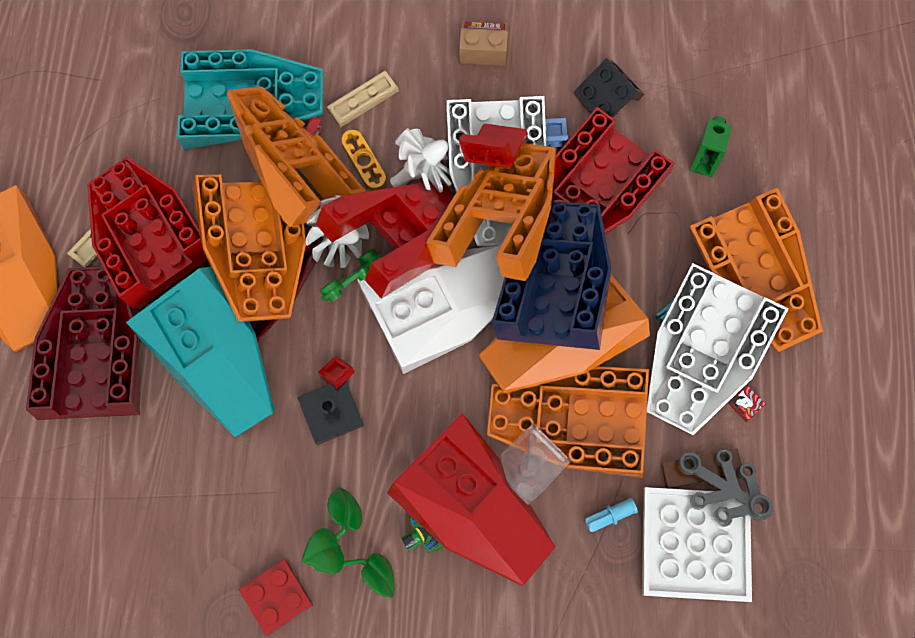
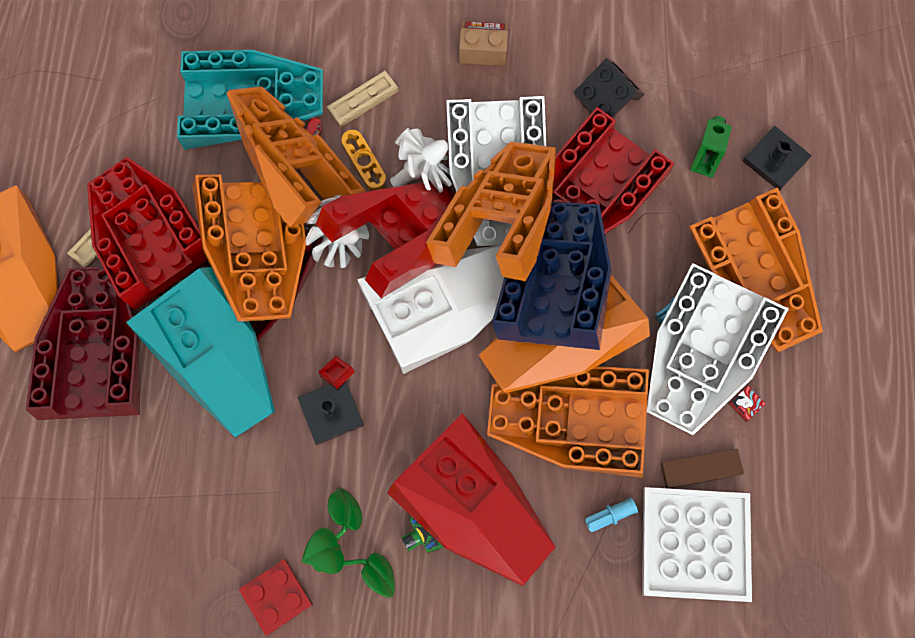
(333, 289): green plant -> none
(493, 145): red bracket -> none
(532, 463): clear slope -> none
(556, 133): medium blue bracket -> none
(728, 488): dark grey plant -> none
(776, 158): none -> black tile

